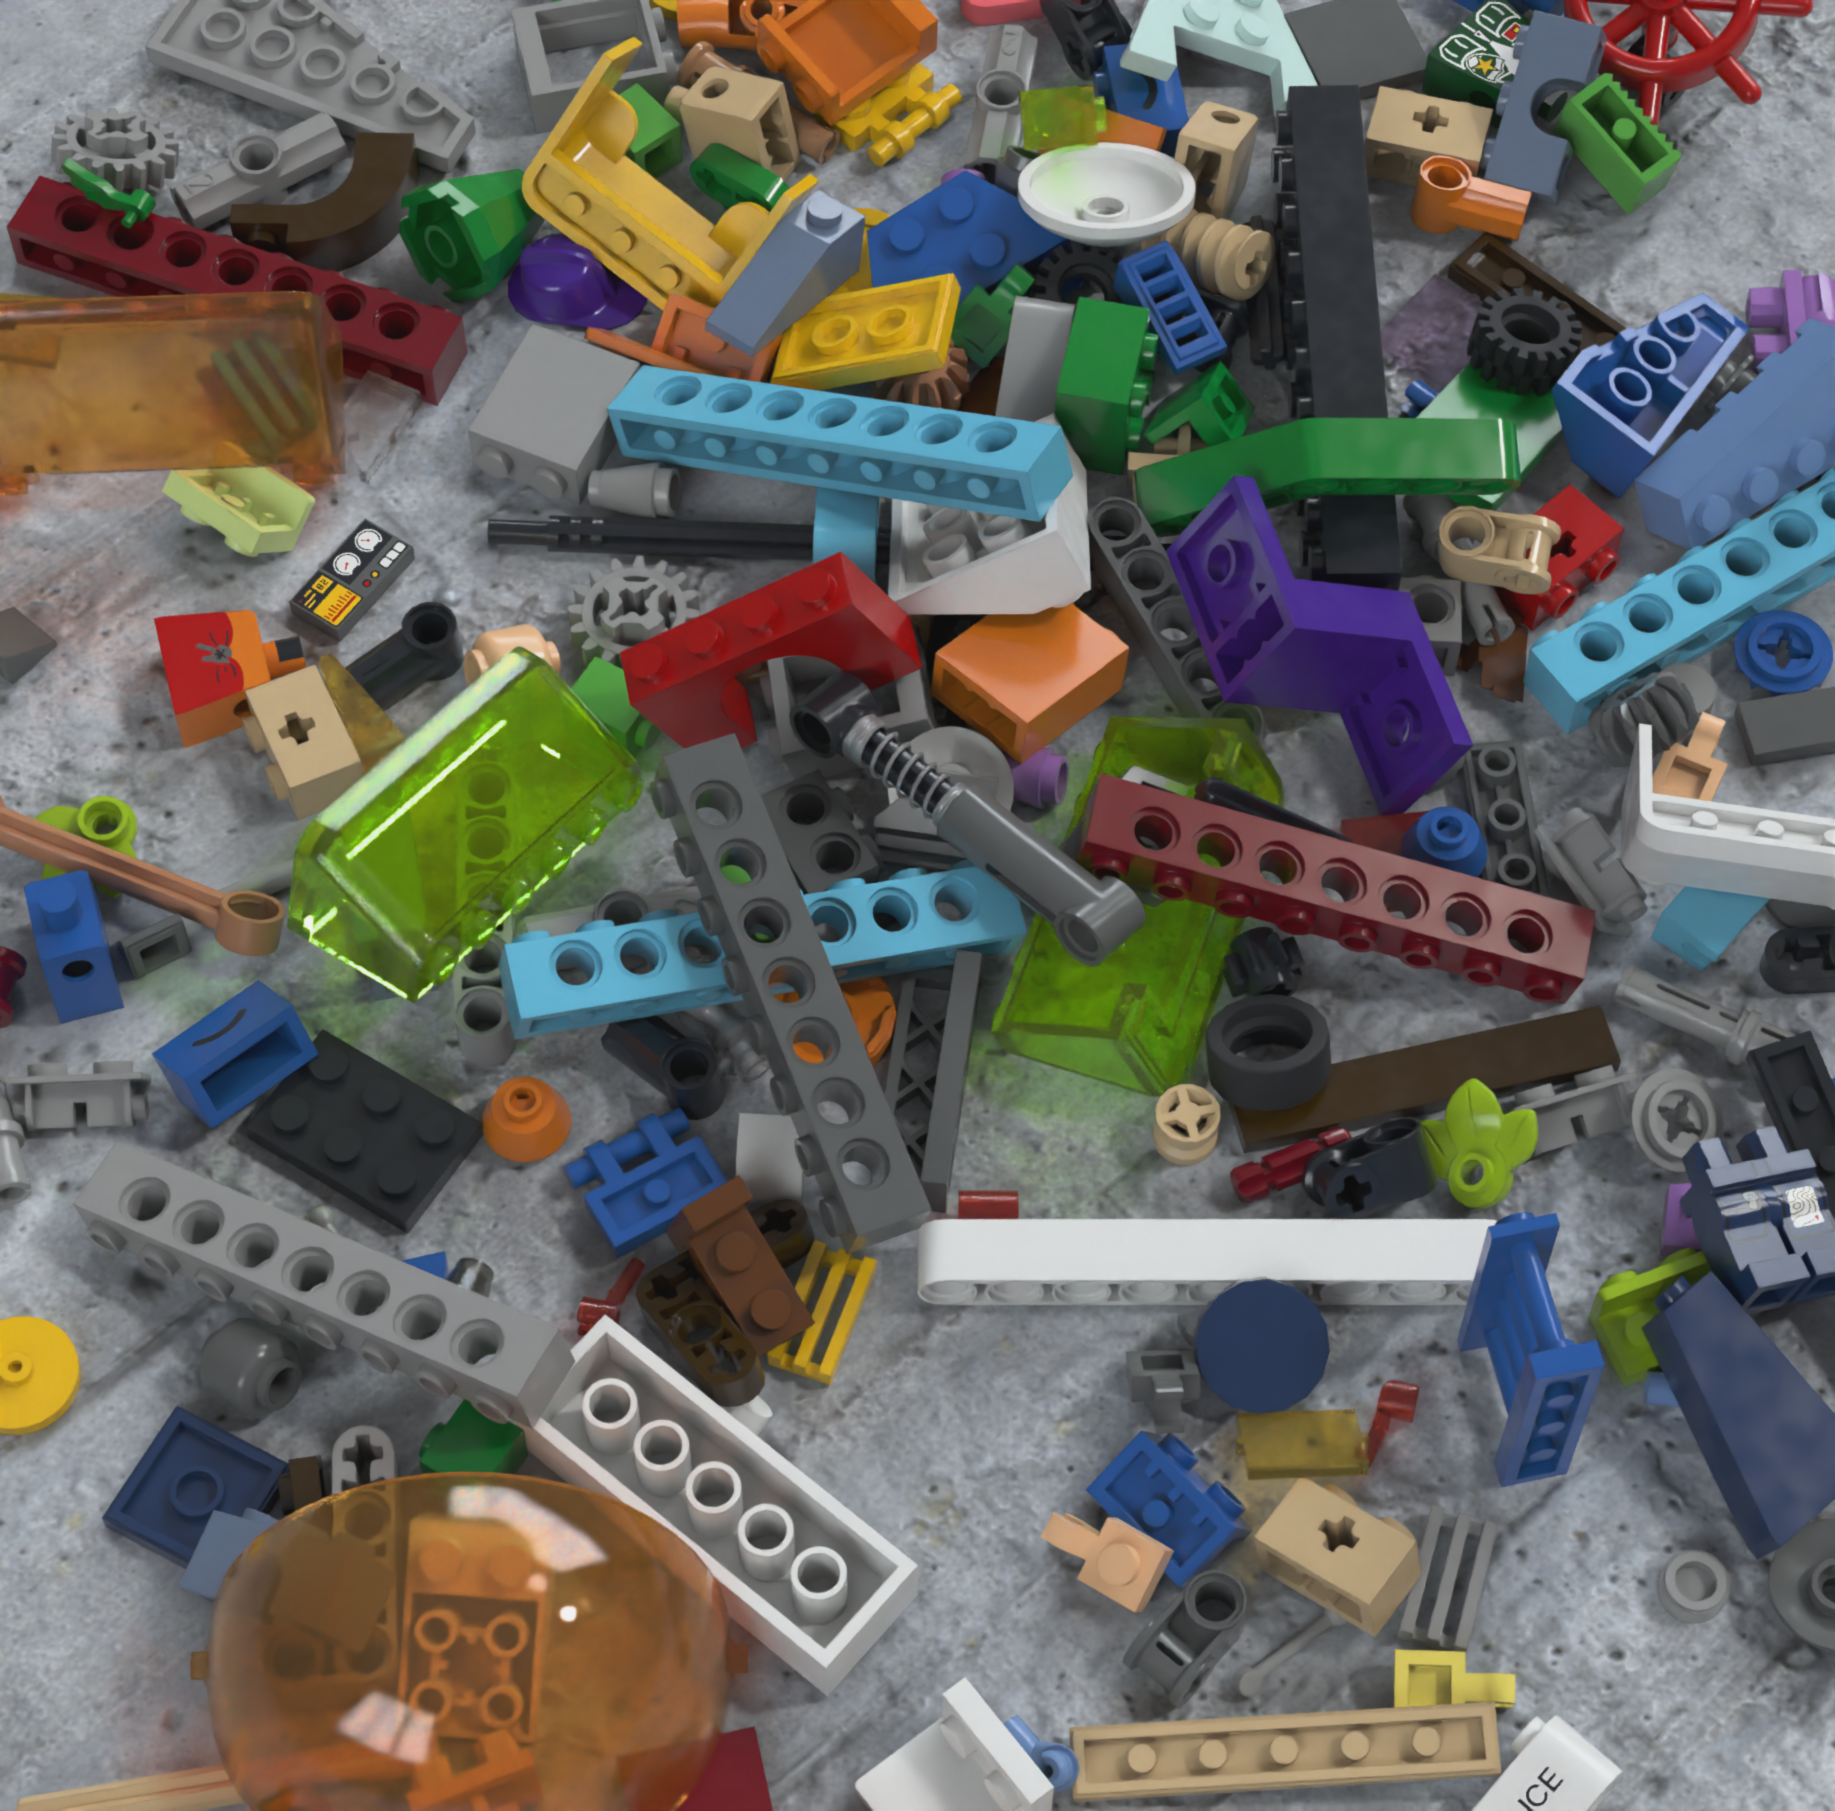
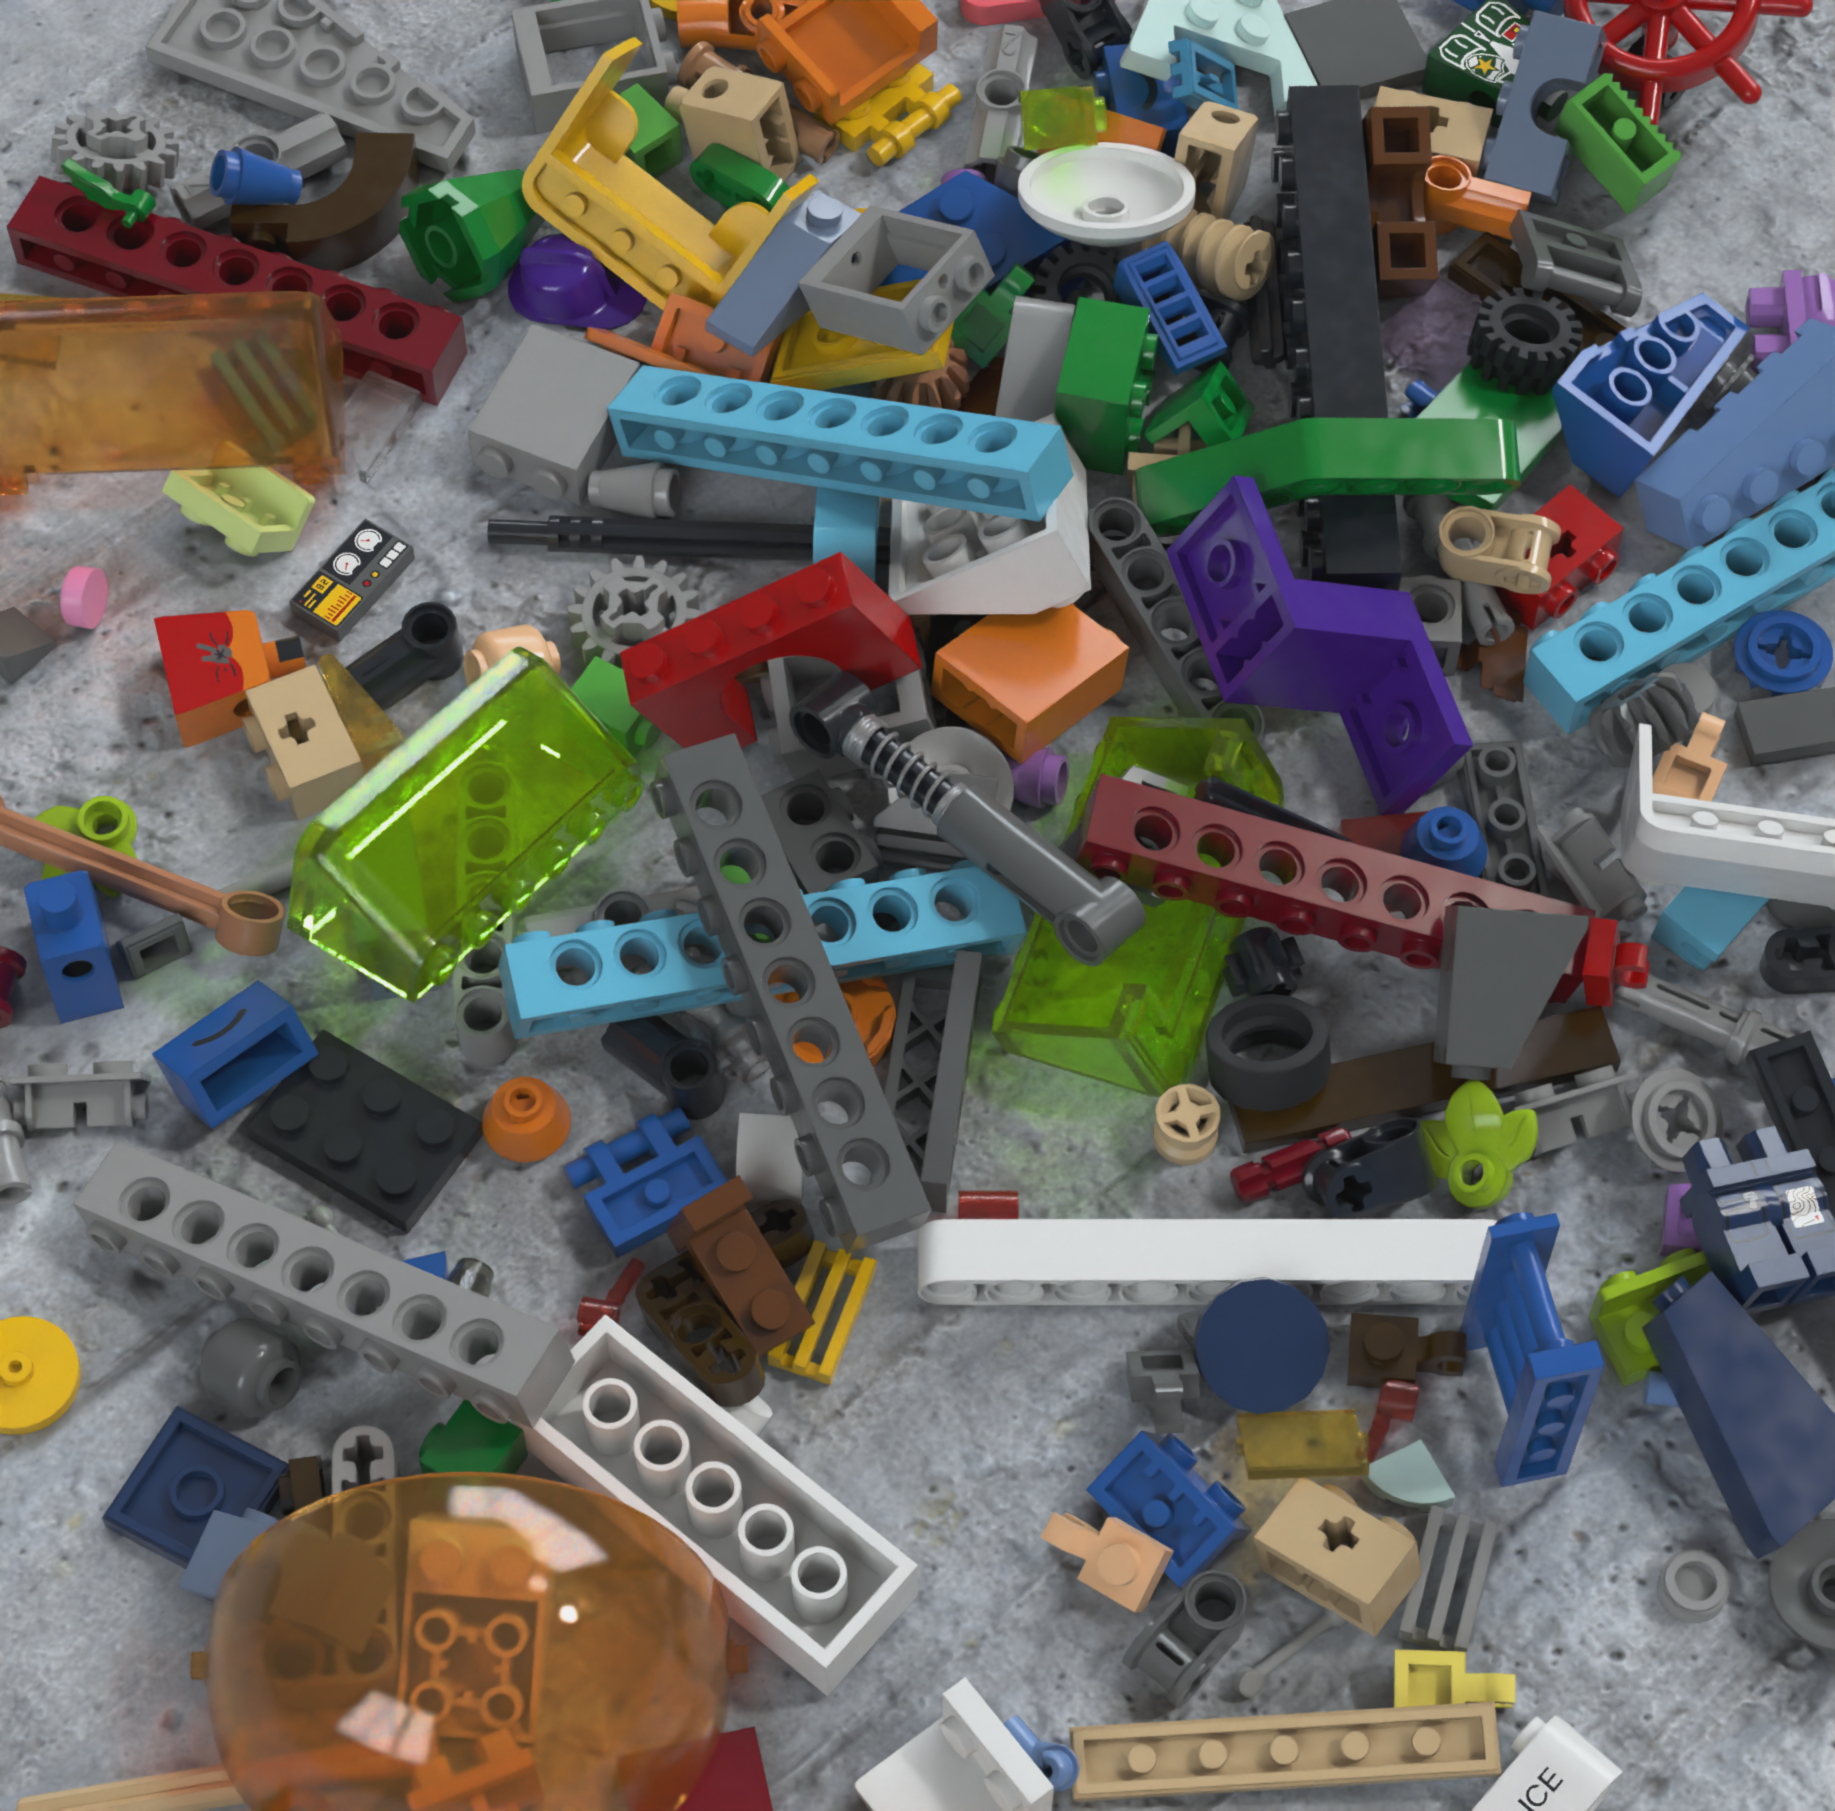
(84, 596): none -> bright pink tile
(253, 180): none -> blue cone
(881, 240): none -> light grey window
(1197, 86): none -> dark azure tile
(1390, 1349): none -> dark brown plate
(1396, 166): none -> reddish brown arch
(1409, 1479): none -> light aqua tile
(1497, 982): none -> dark grey slope
(1575, 262): none -> dark grey plate
(1612, 963): none -> red tile

